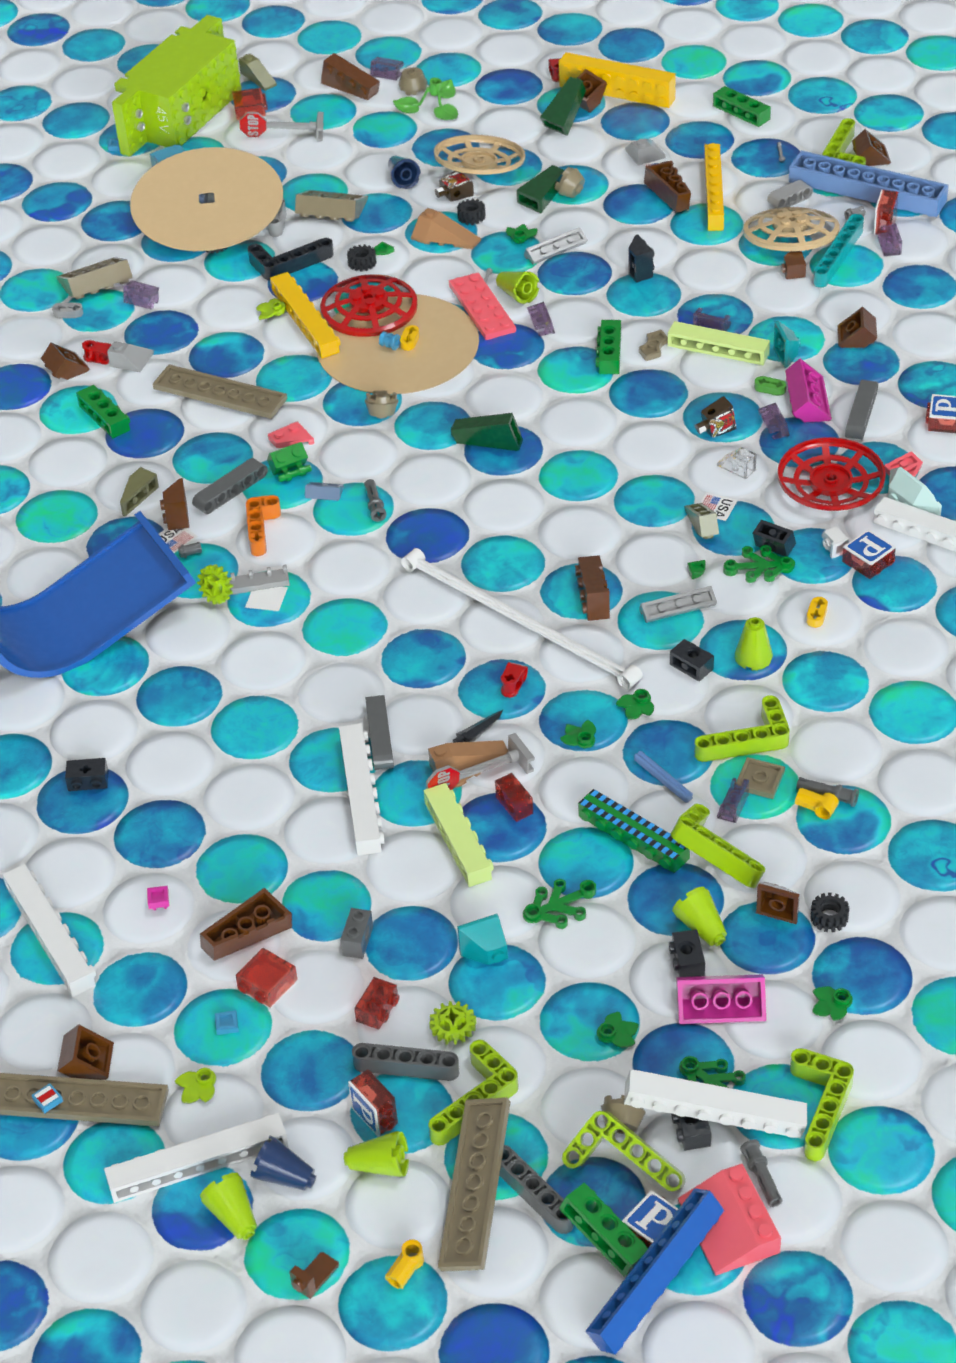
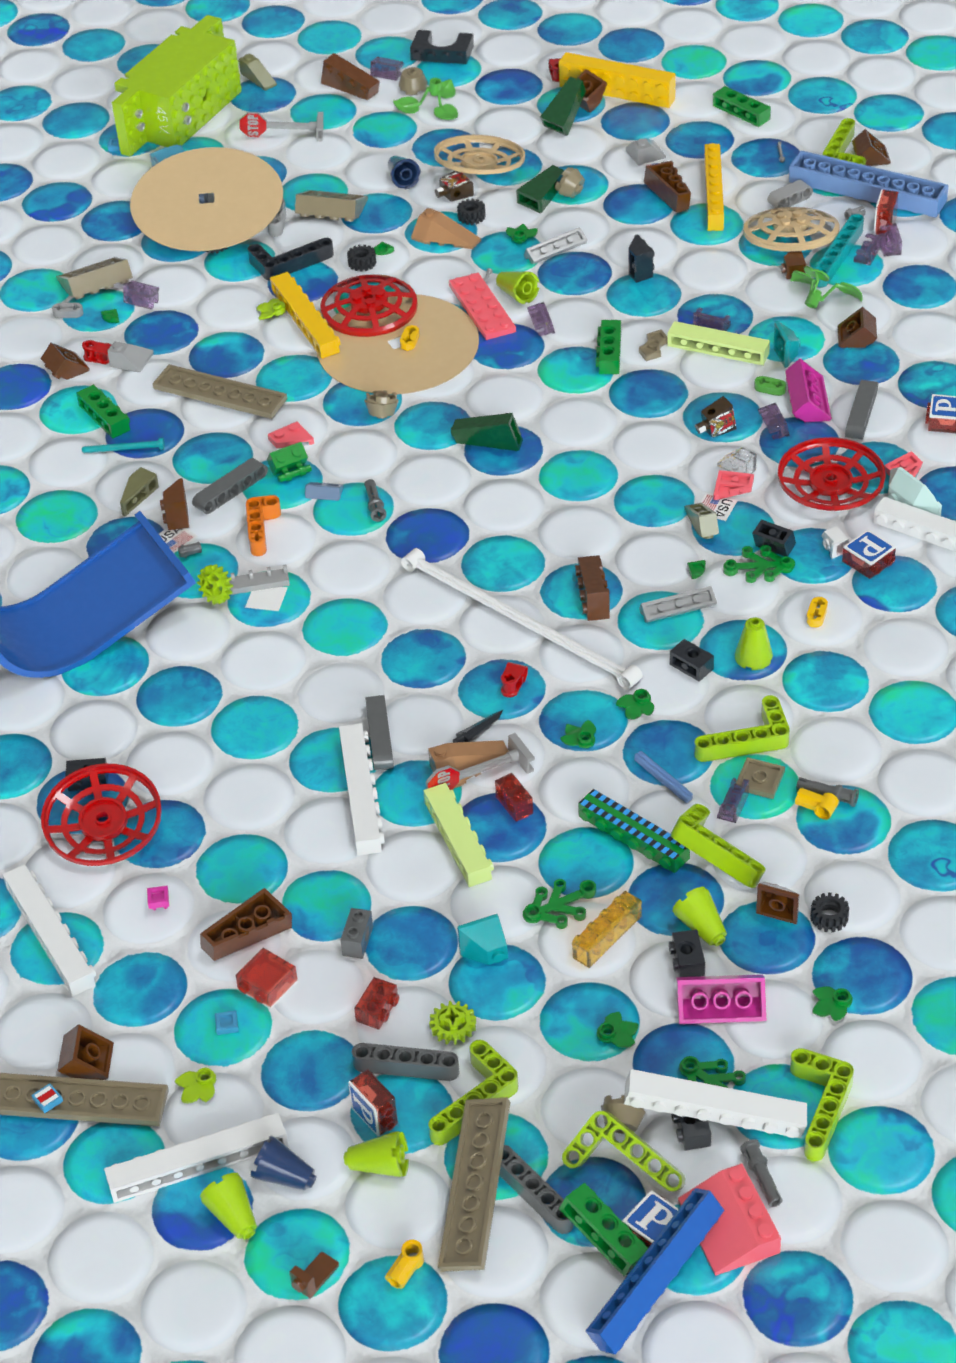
(99, 808): none -> red dish
(110, 316): none -> green tile
(125, 446): none -> teal bar
(249, 101): clear red piece -> none
(389, 340): dark azure bush -> none
(457, 53): none -> black arch
(606, 929): none -> clear yellow brick
(732, 484): none -> coral wing
(814, 295): none -> bright green plant
(868, 250): none -> clear purple hinge

